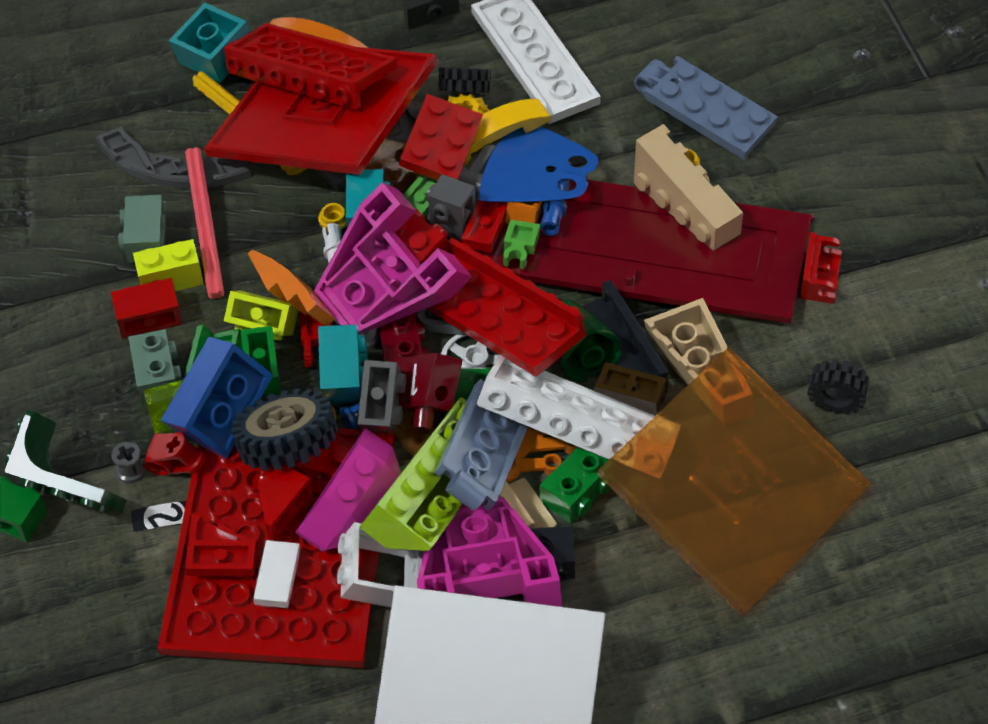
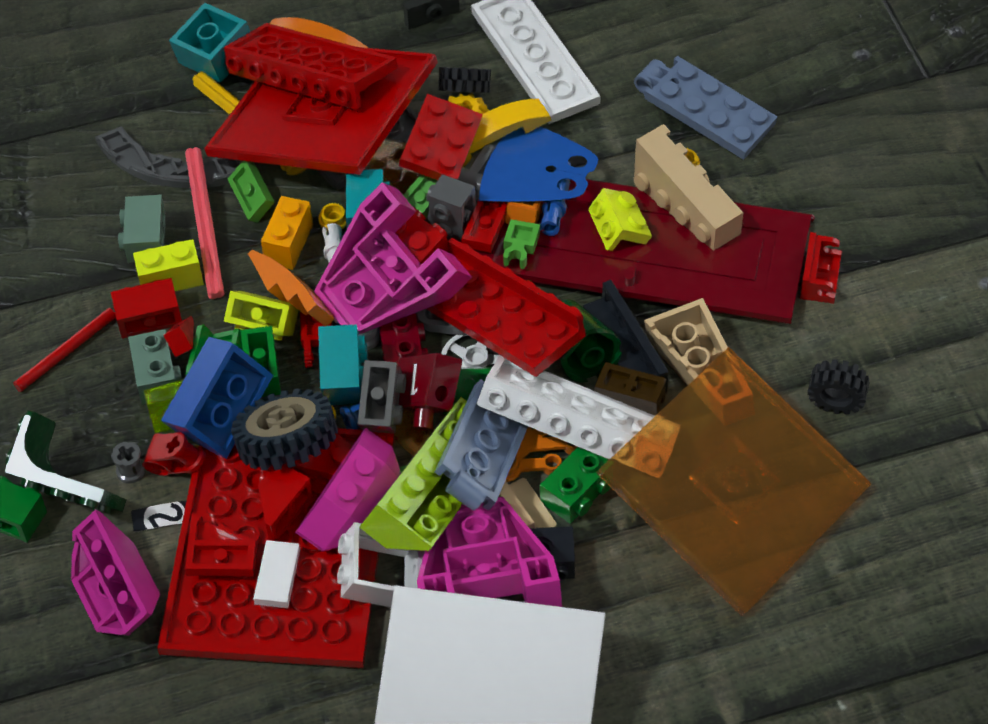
(64, 350): none -> red bar
(111, 577): none -> dark pink wedge
(181, 336): none -> red piece
(251, 191): none -> bright green plate
(287, 231): none -> light orange brick
(618, 218): none -> neon yellow bracket

